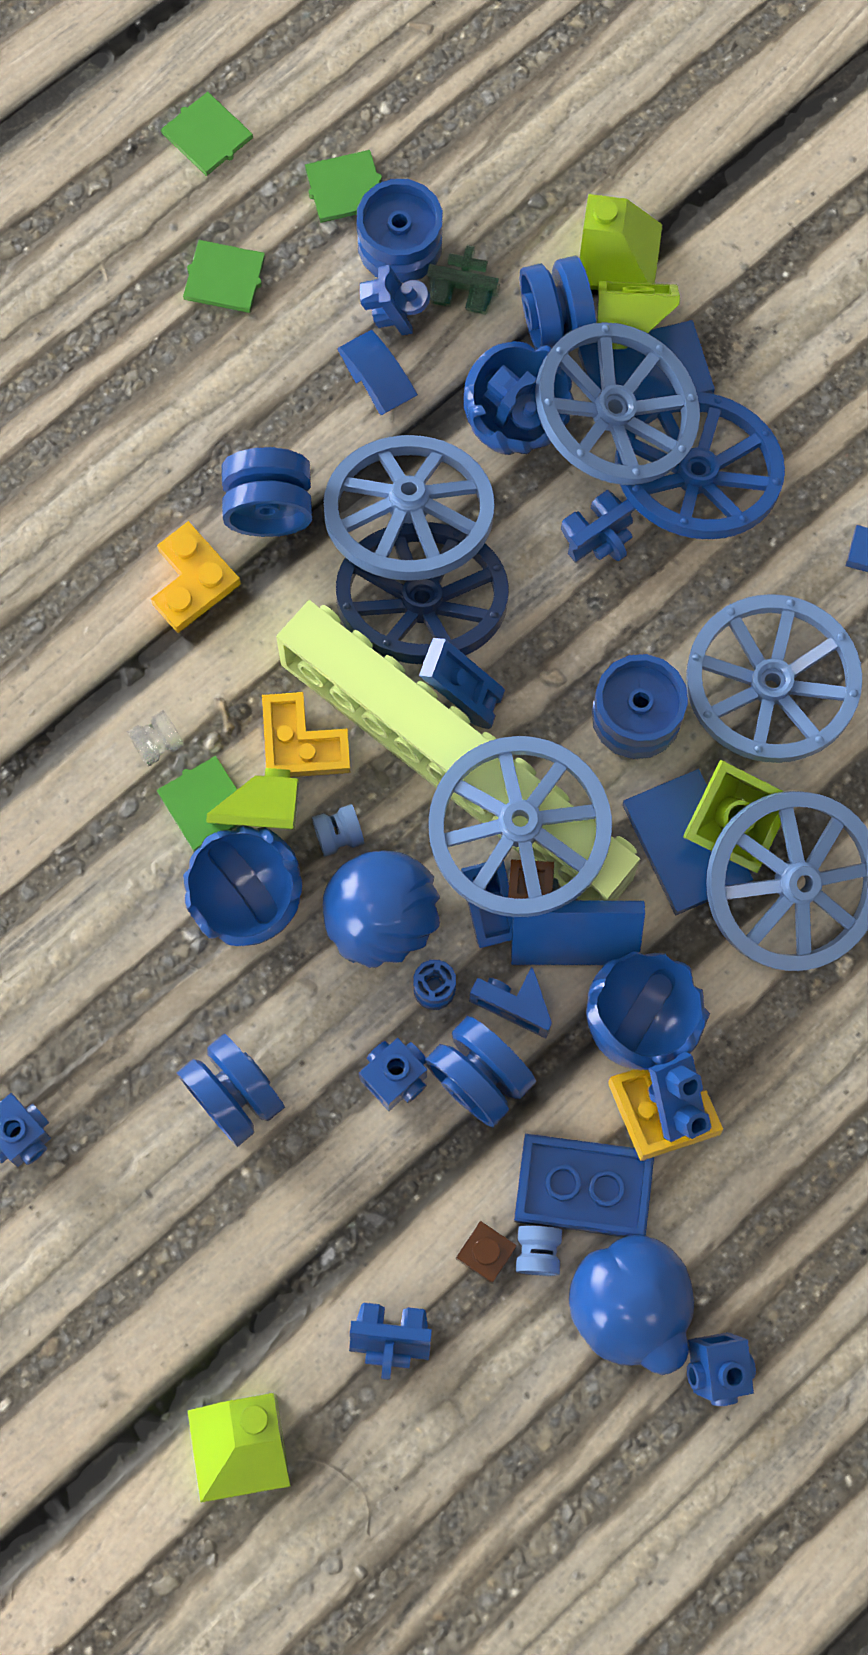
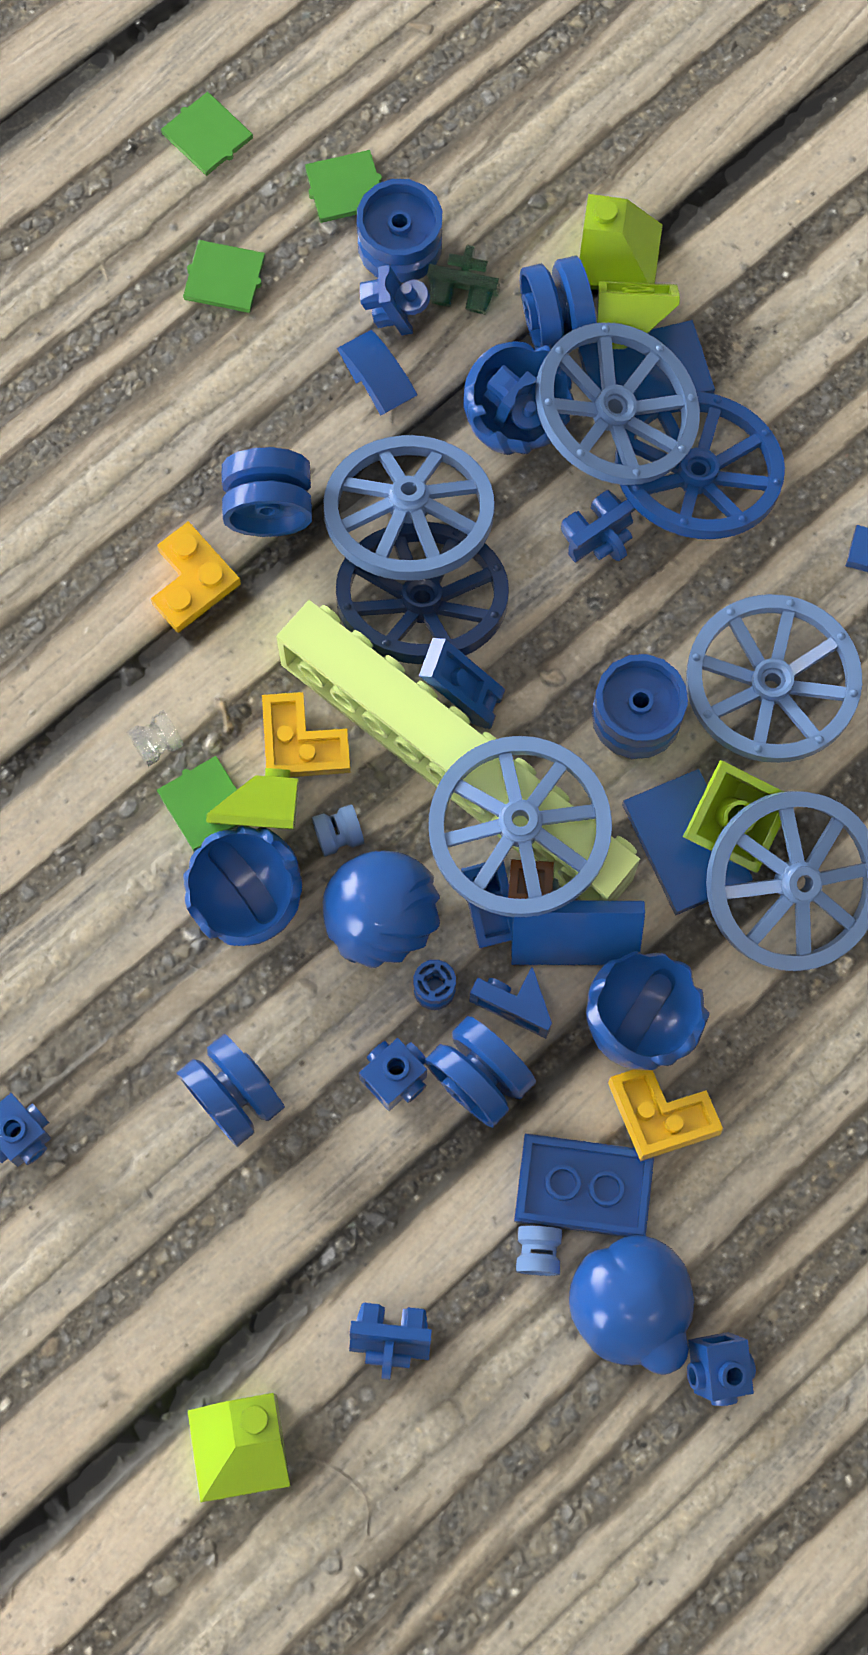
(486, 1252): reddish brown plate -> none
(678, 1098): blue hips -> none

